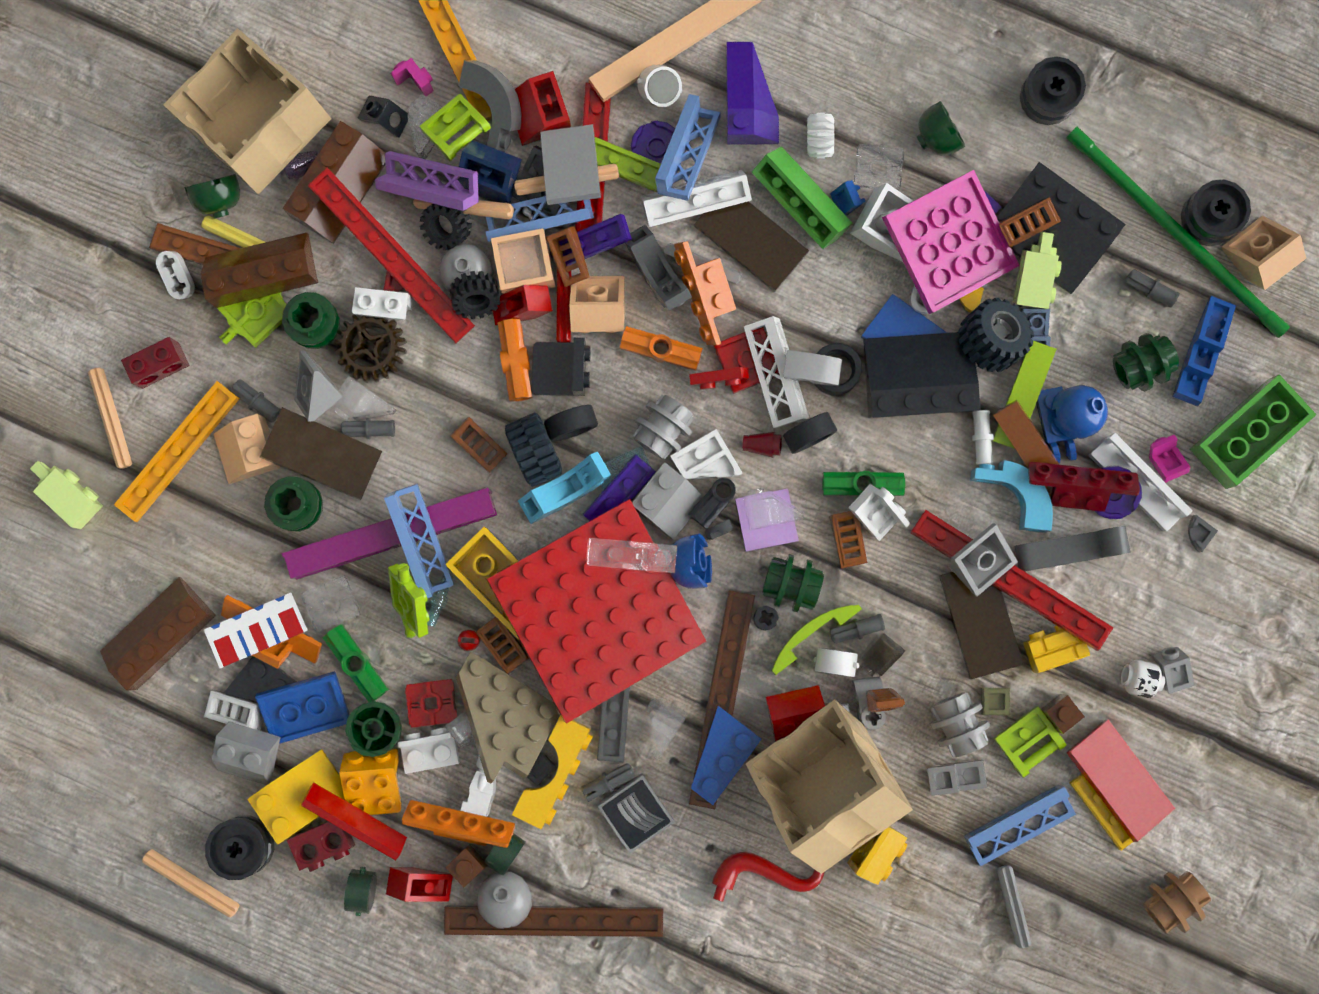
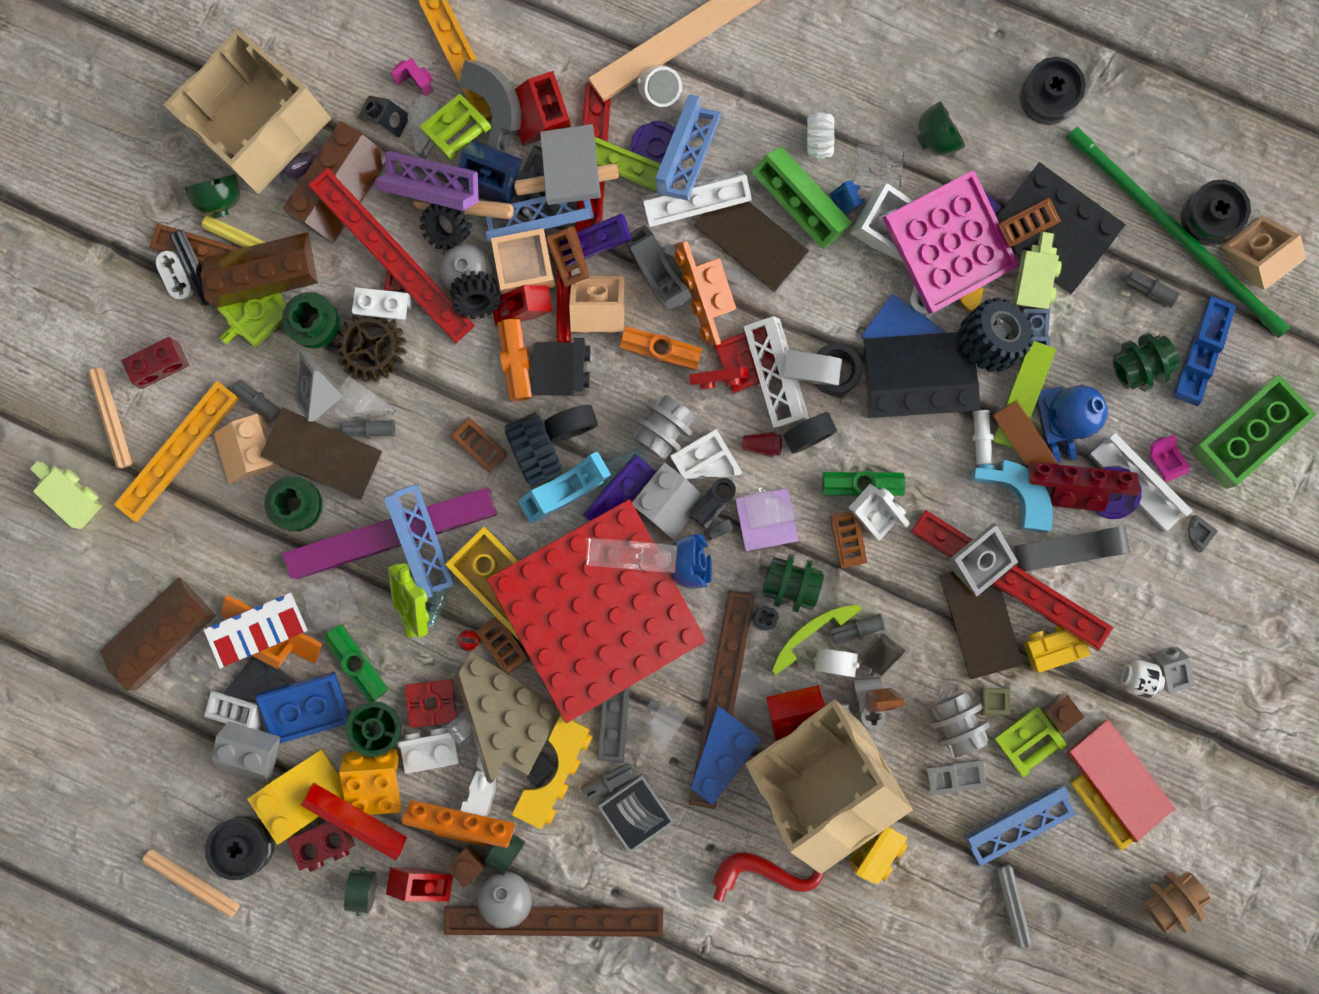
(189, 263): none -> black axle
(750, 107): dark purple wedge -> none

